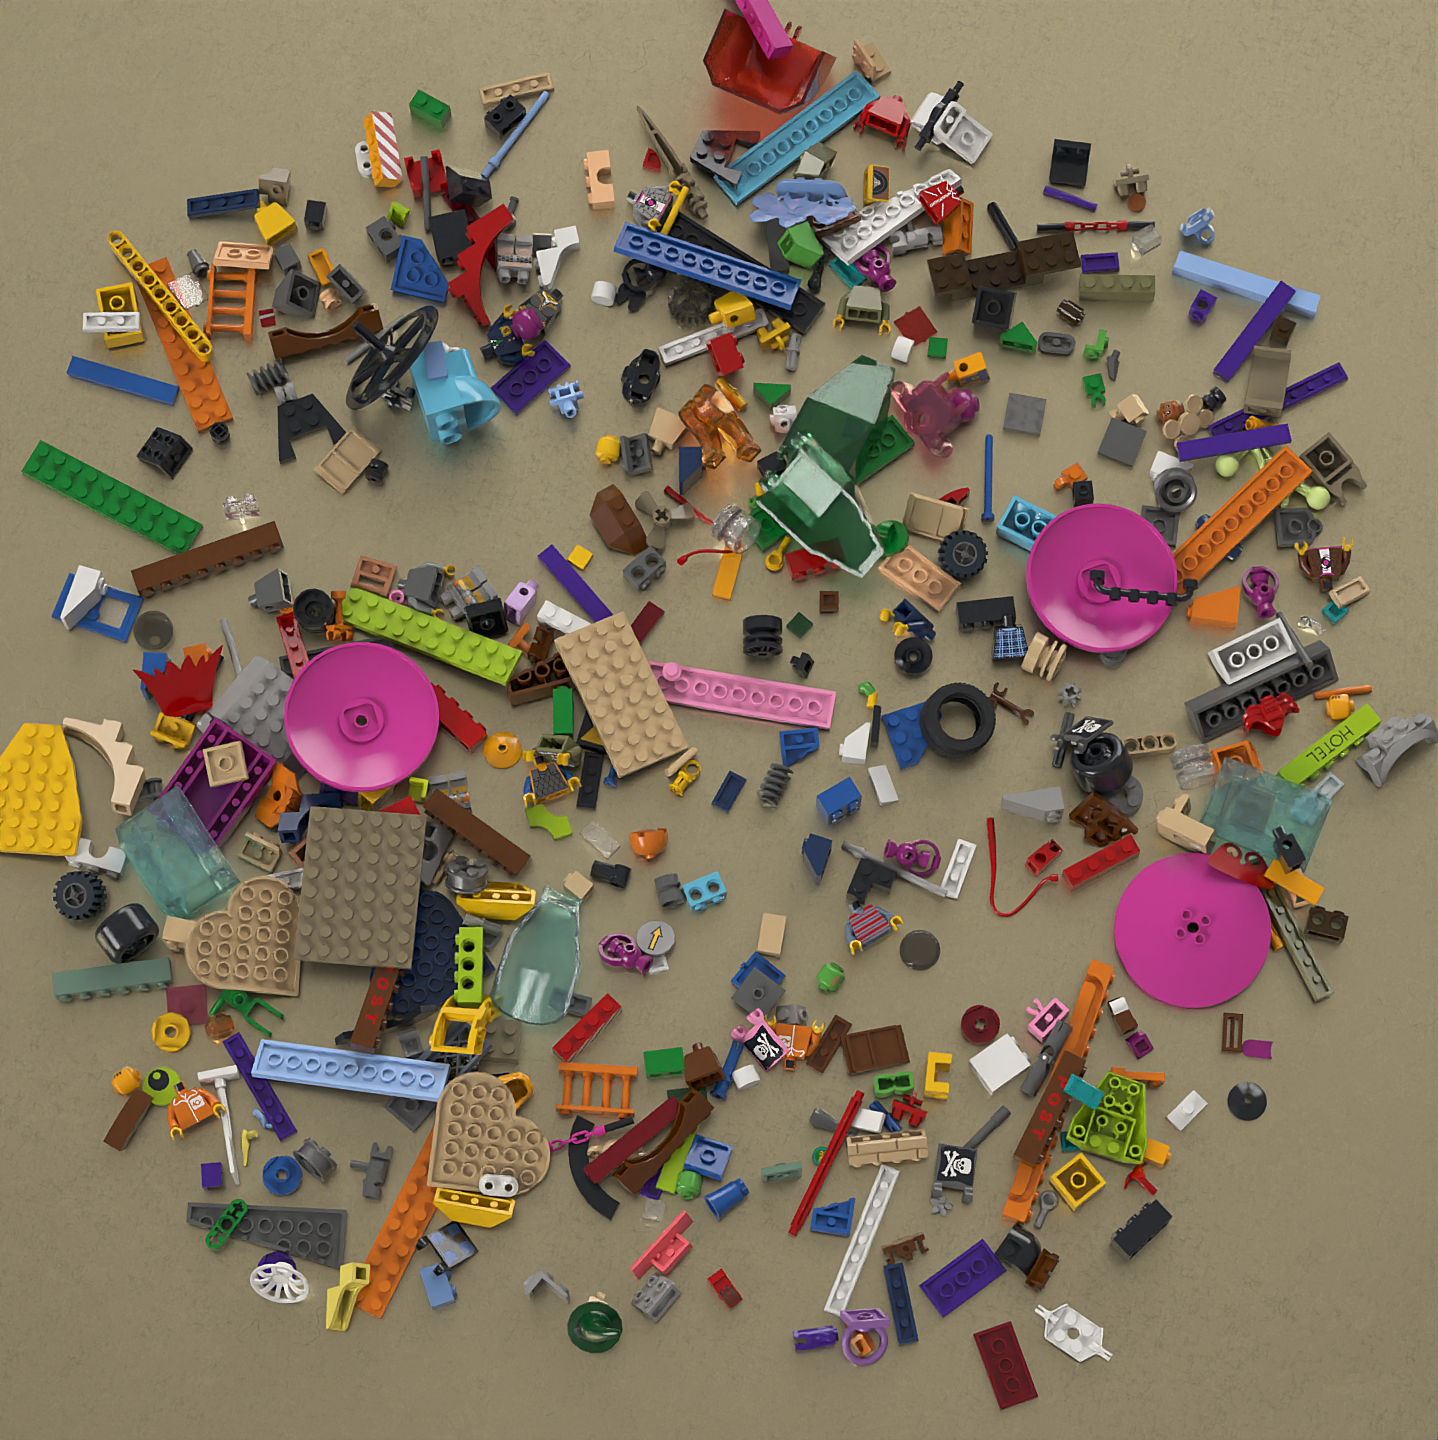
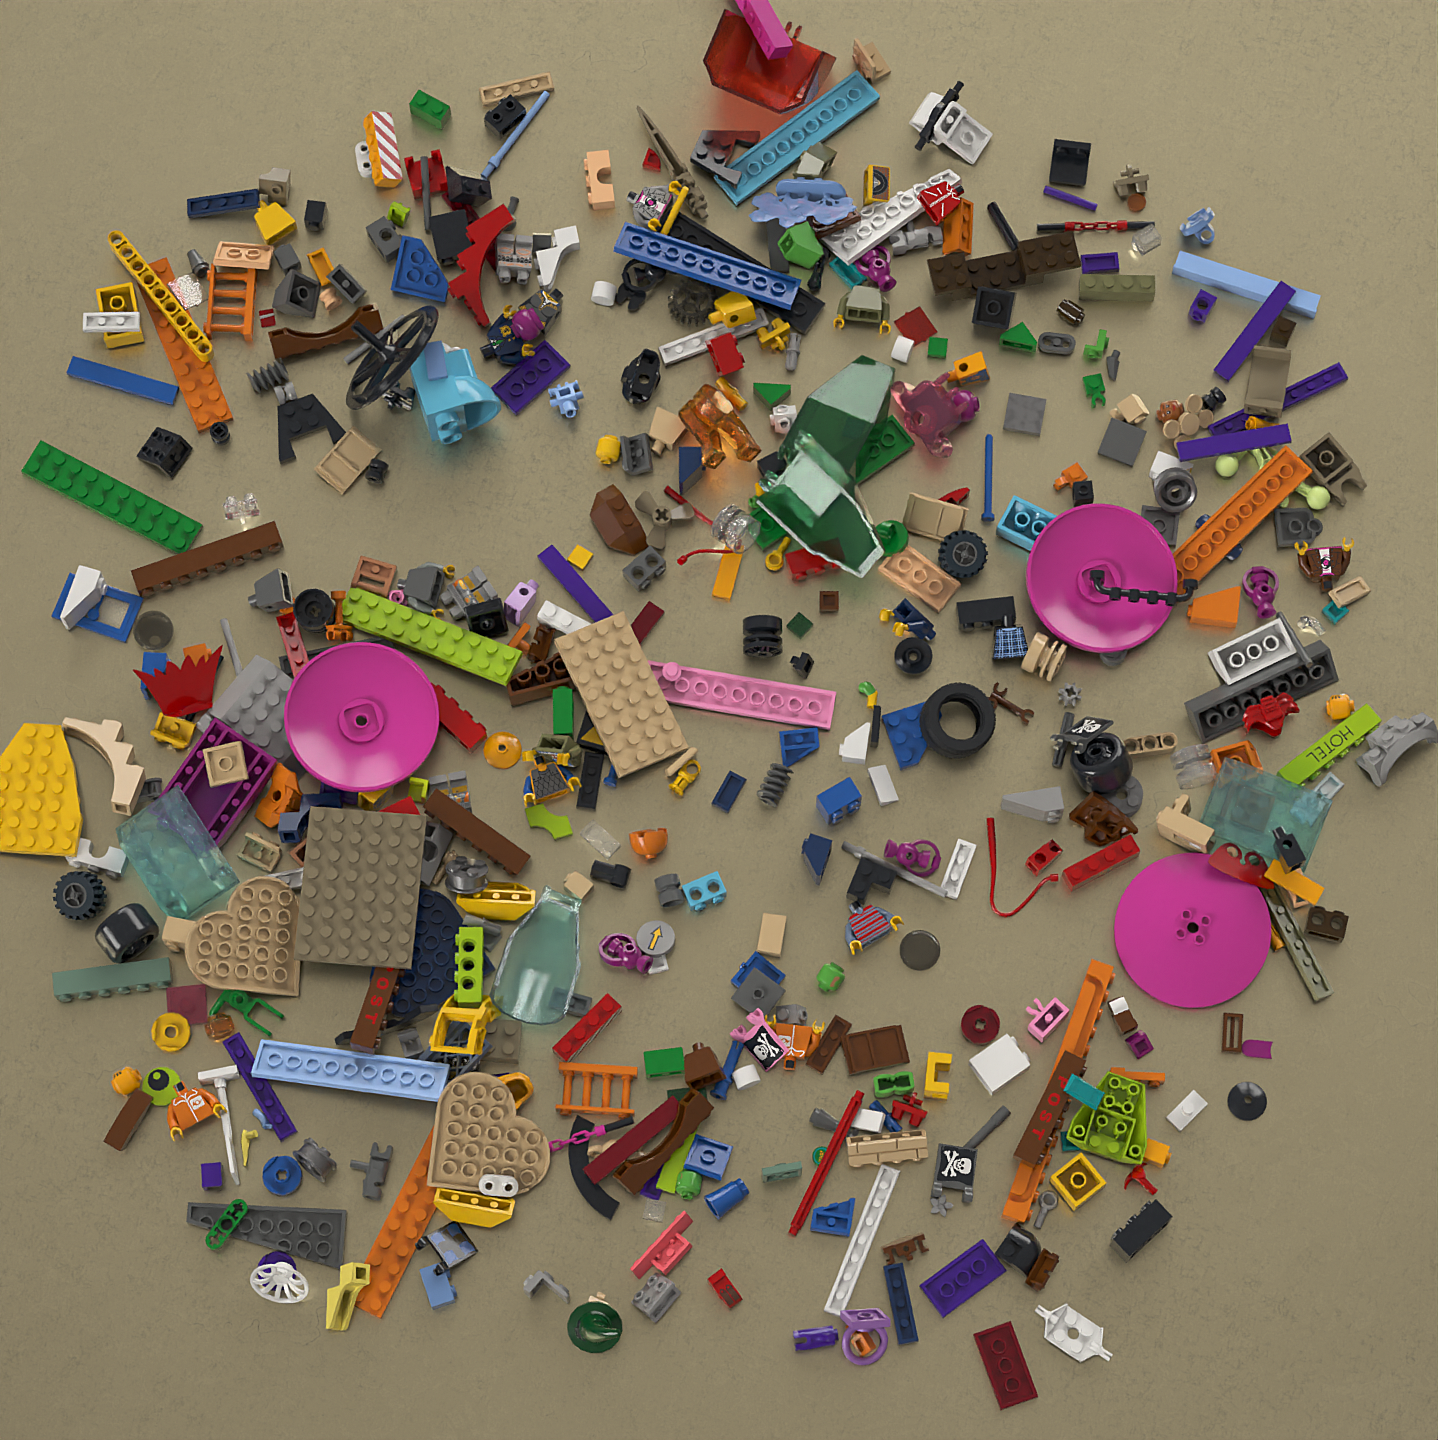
(410, 1111): flat silver tile -> none
(887, 116): red torso -> none
(1042, 1066): dark grey piece -> none
(1349, 691): orange bar -> none

